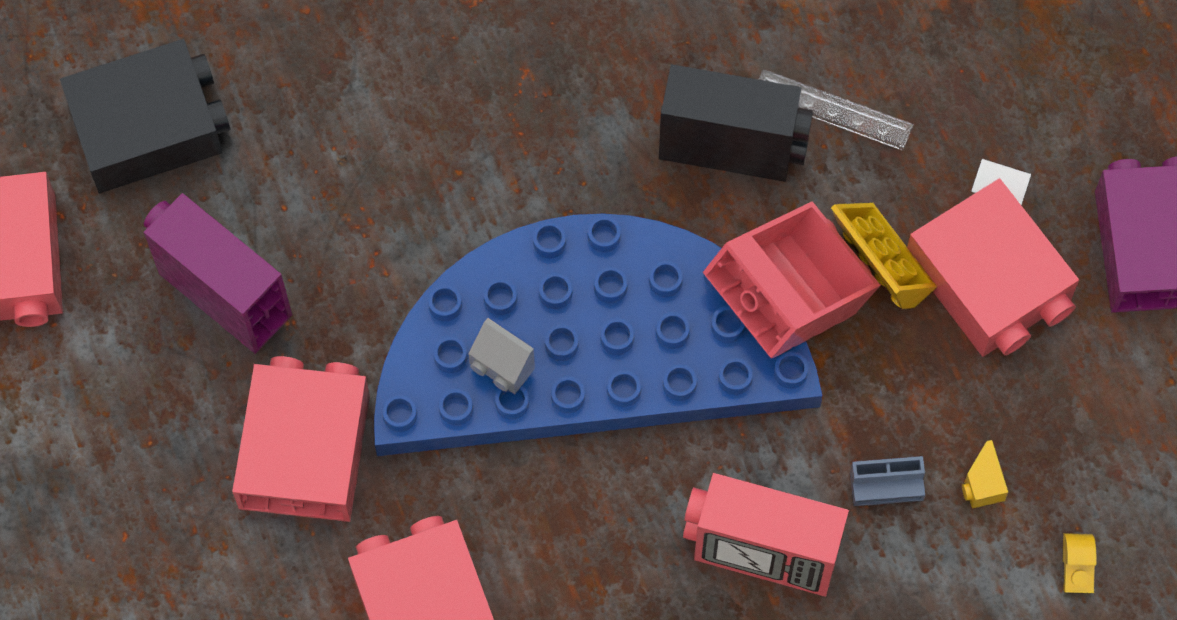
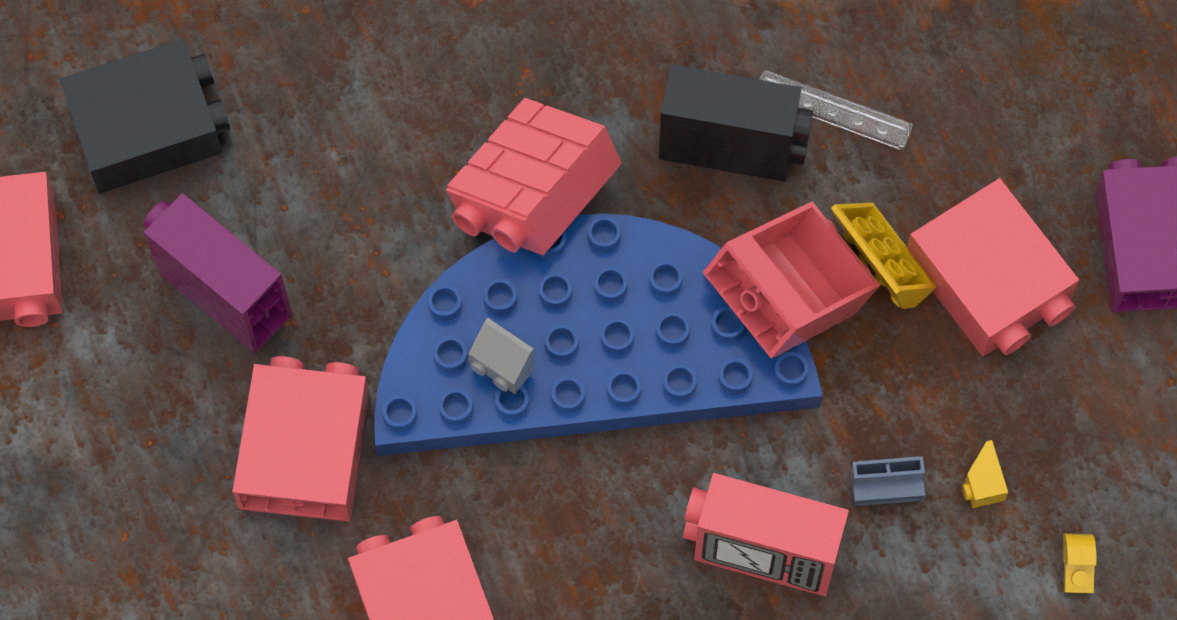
(532, 177): none -> coral brick
(1014, 179): white sticker -> none

